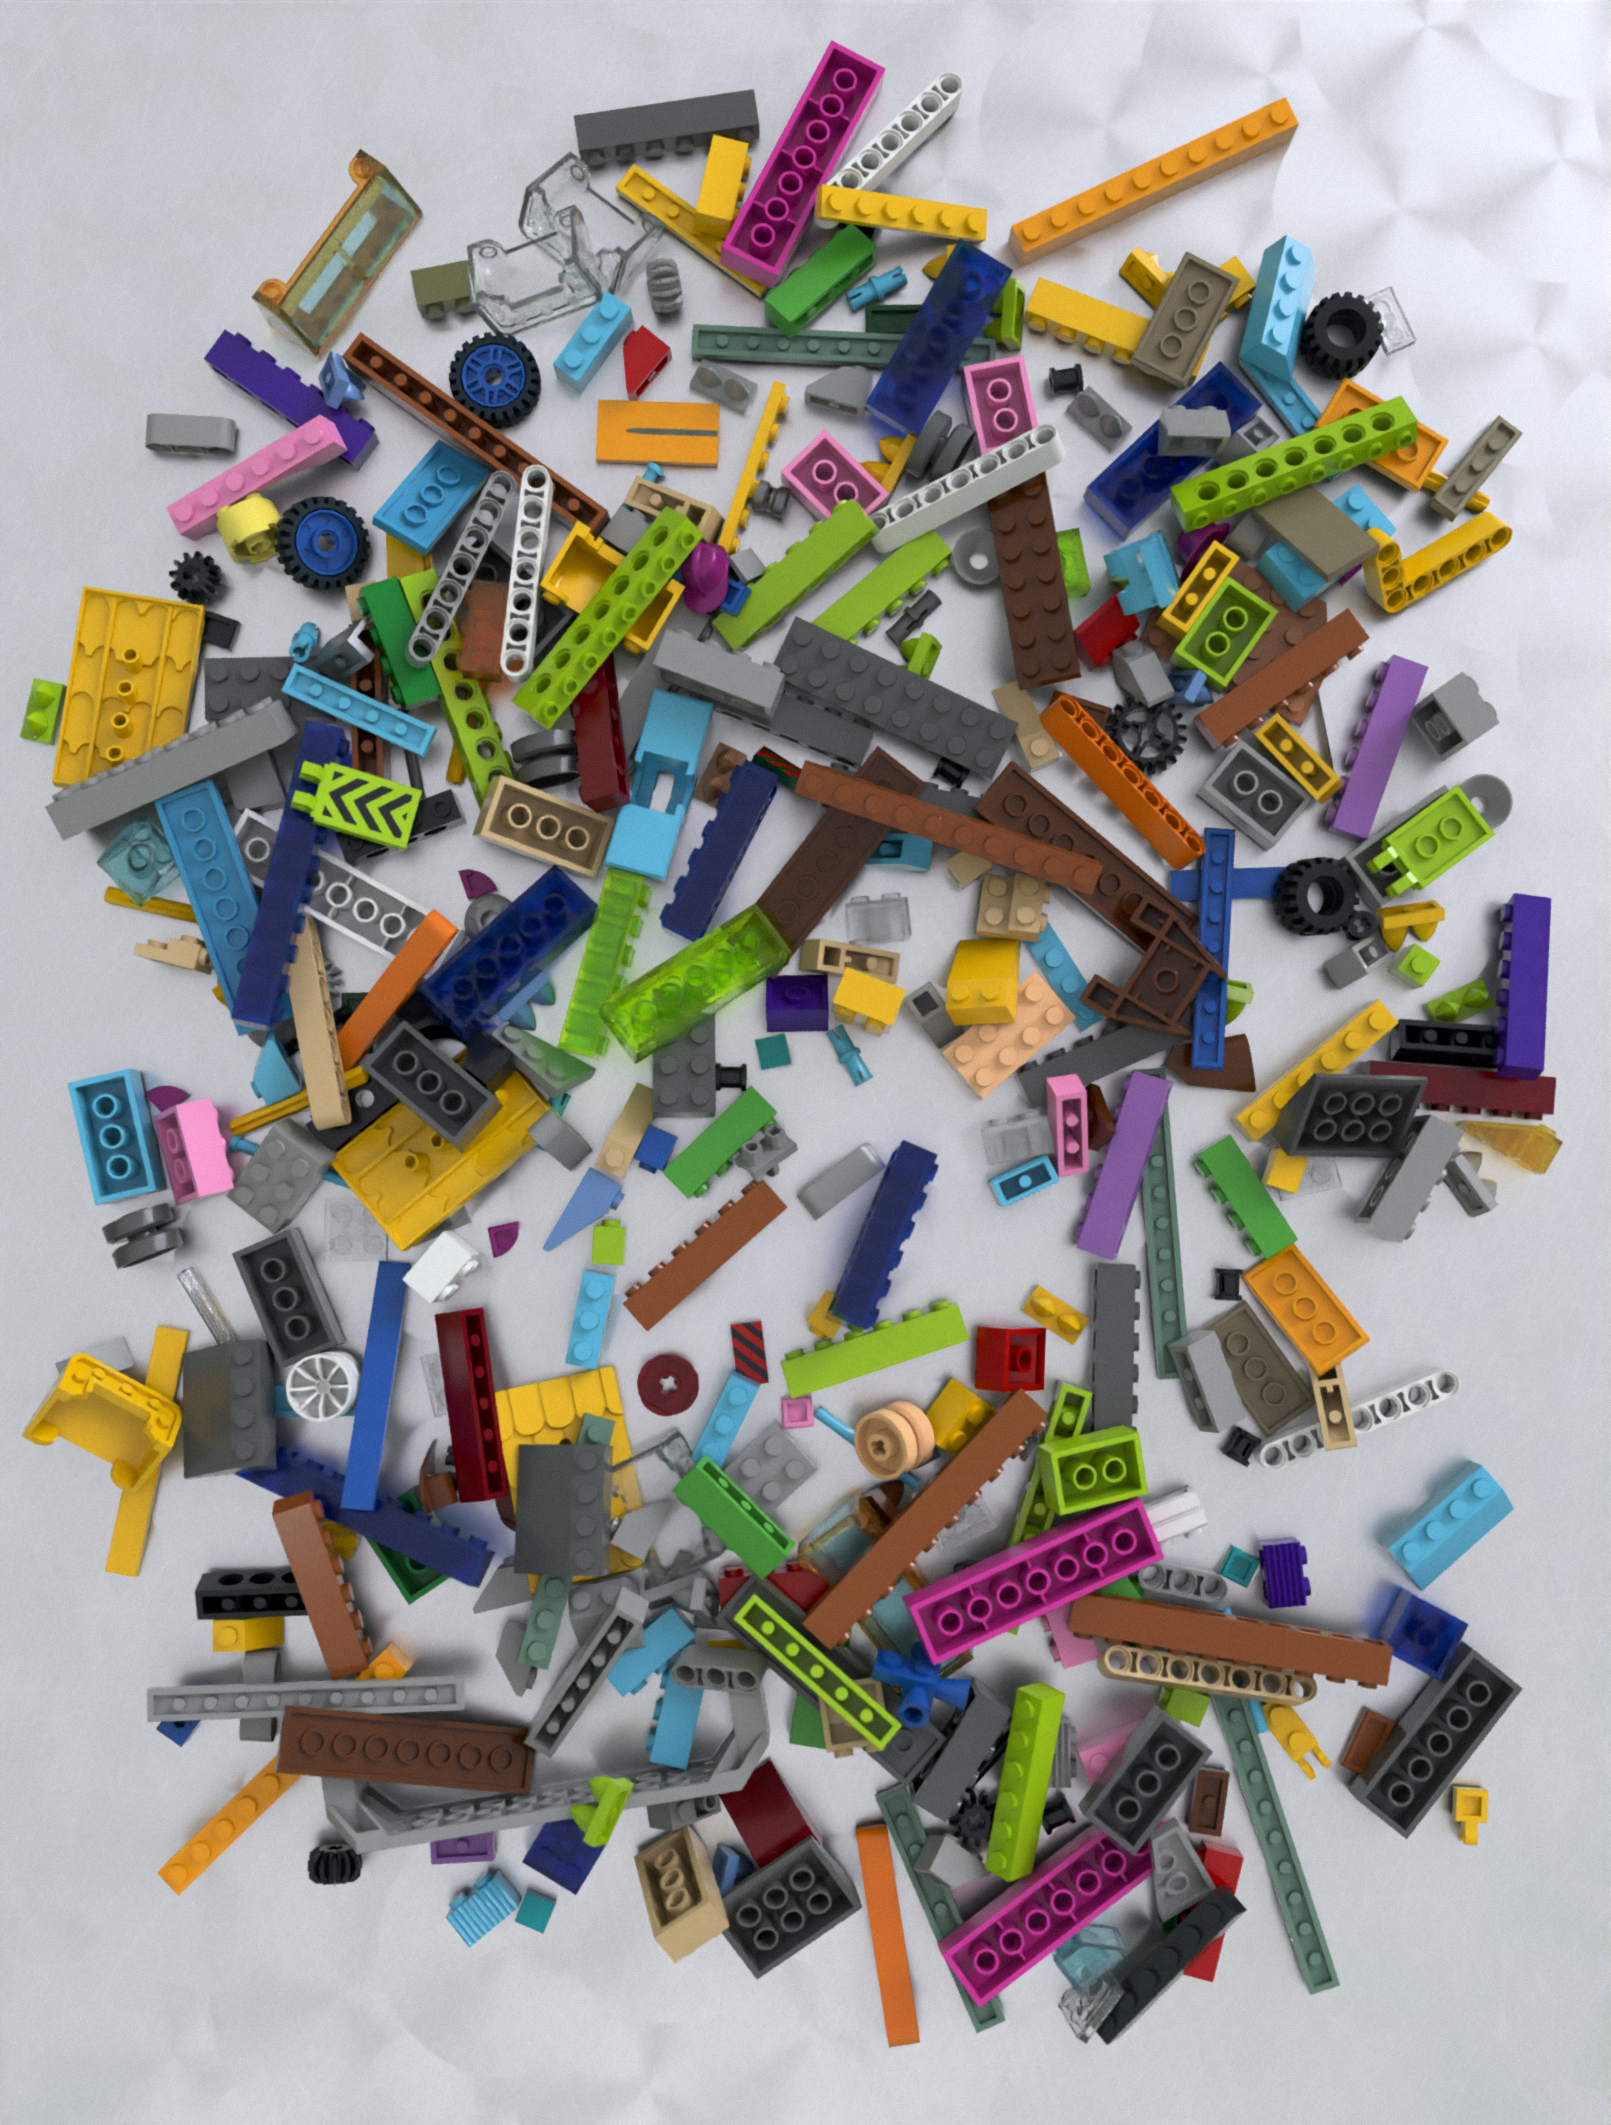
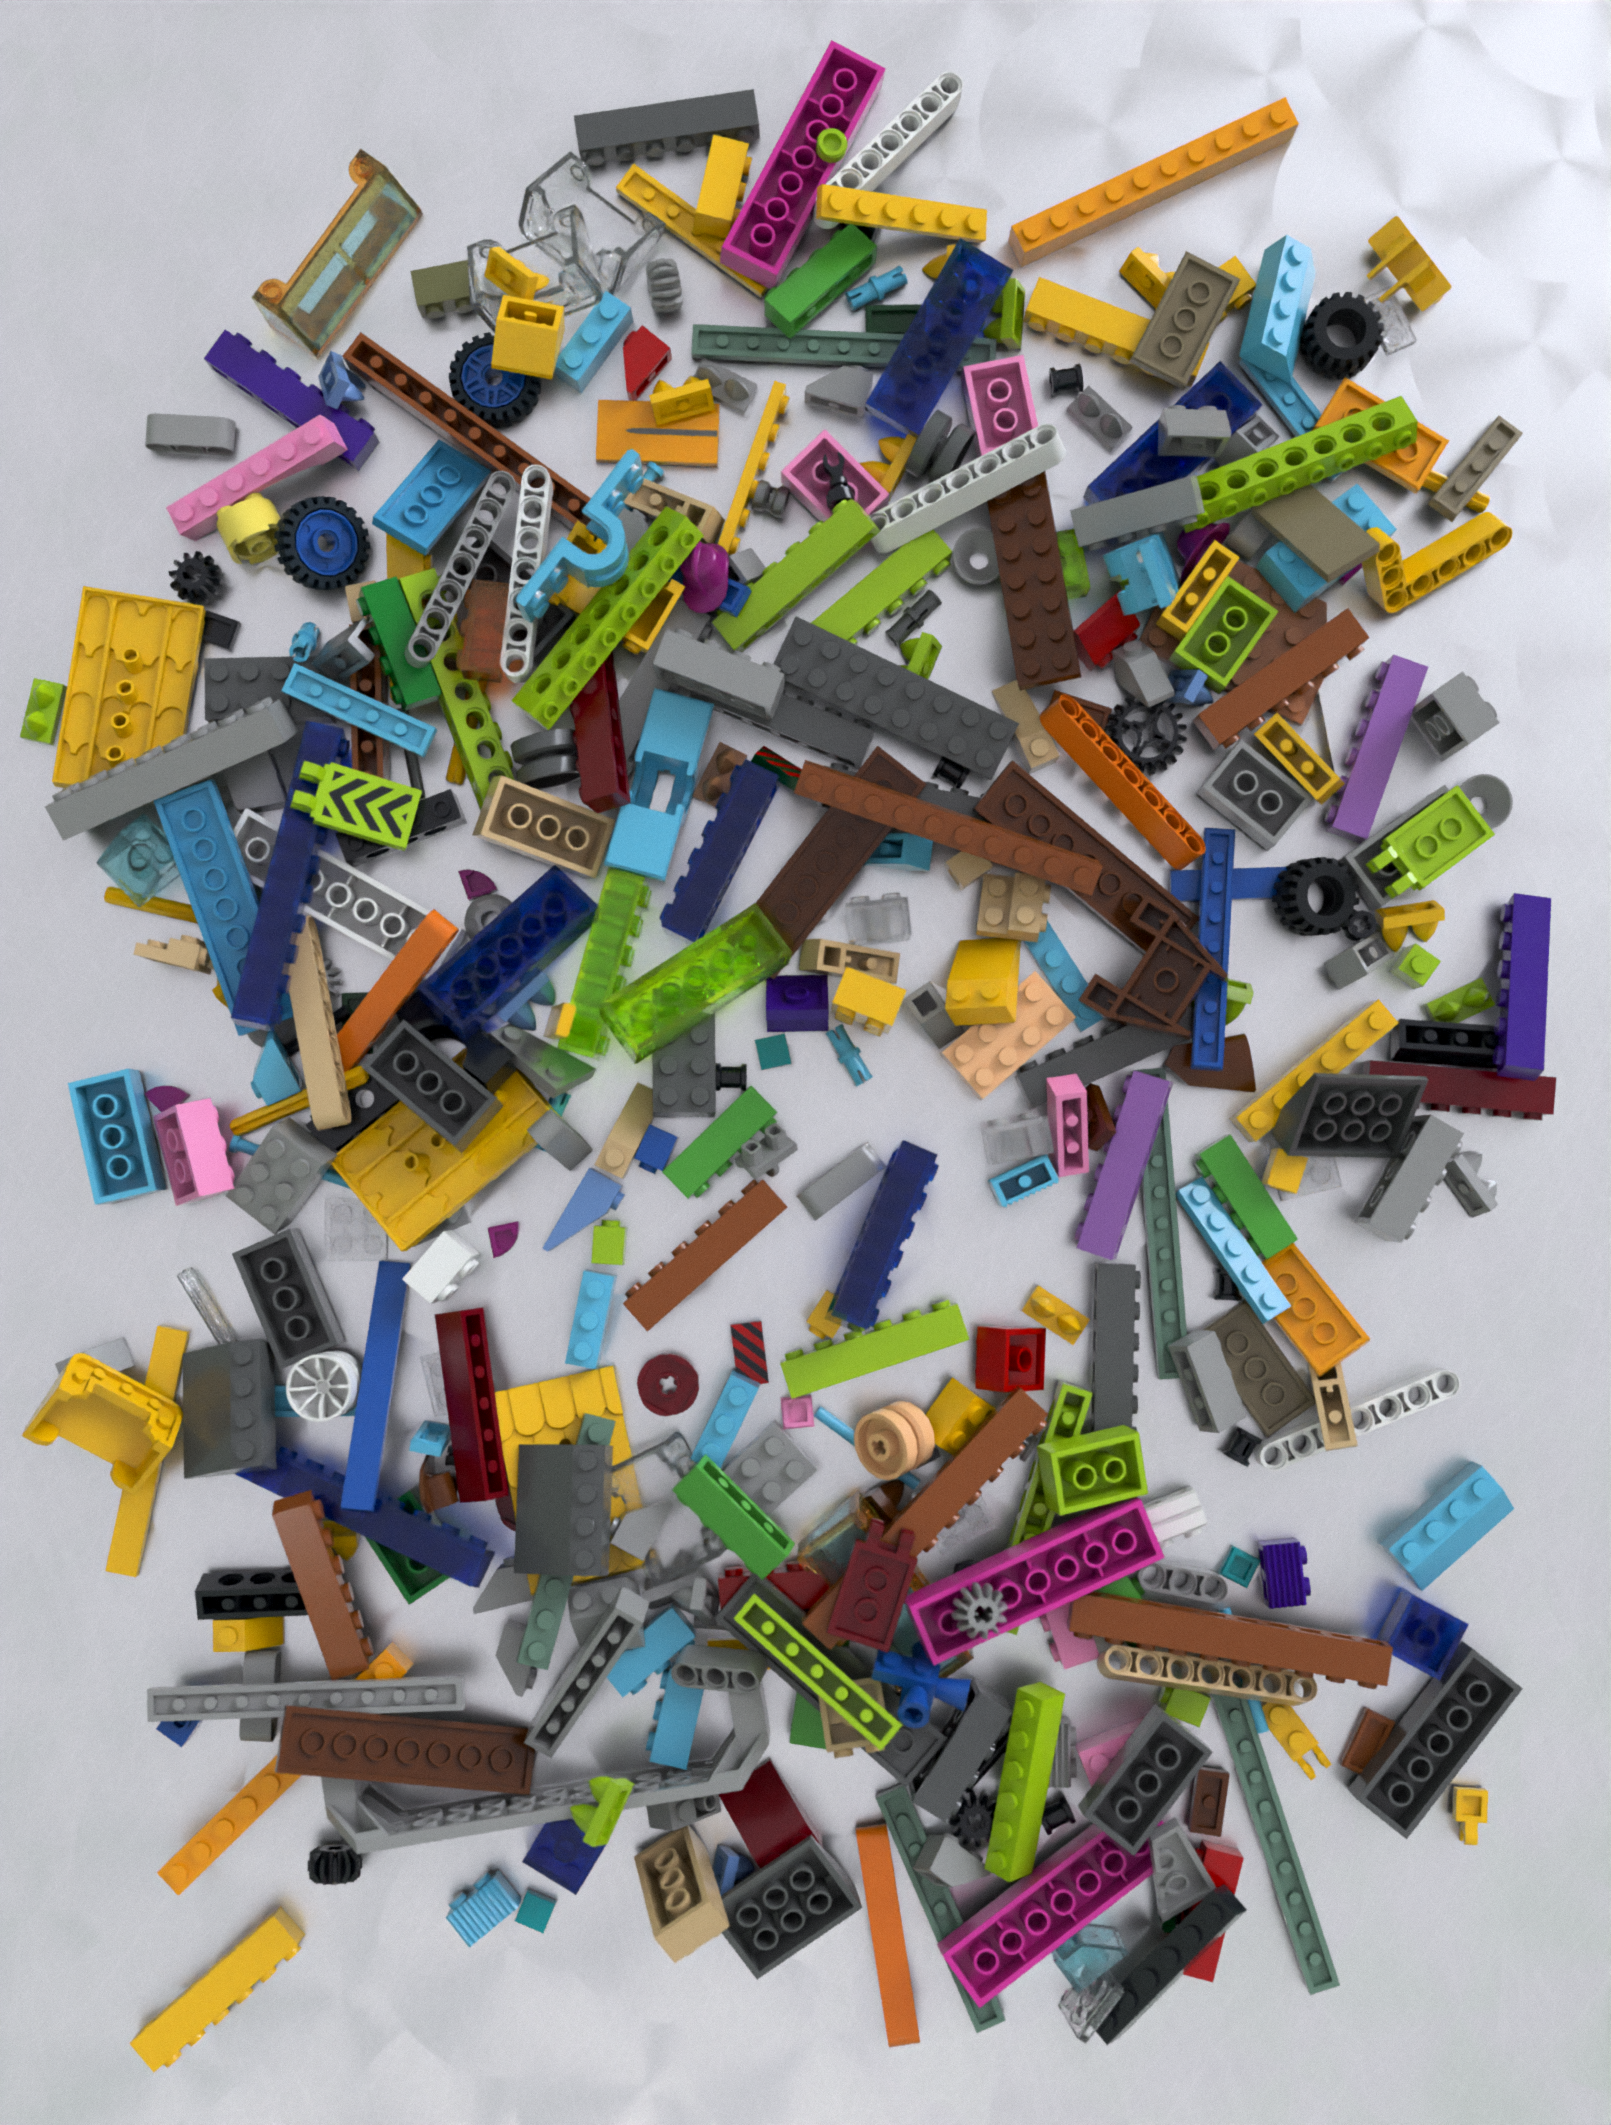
(141, 1232): dark grey wheel -> none
(217, 1989): none -> yellow brick
(431, 1438): none -> medium azure plate
(464, 1849): medium lavender plate -> none
(513, 275): none -> yellow tile
(528, 337): none -> yellow slope
(560, 1021): none -> yellow tile
(589, 569): none -> medium azure piece
(681, 402): none -> yellow tile
(831, 145): none -> lime tile
(838, 483): none -> black piece
(873, 1588): none -> dark red tile
(969, 1618): none -> light grey gear
(1138, 511): none -> light grey brick
(1232, 1250): none -> medium azure plate
(1408, 264): none -> yellow piece
(1524, 1144): clear yellow slope -> none

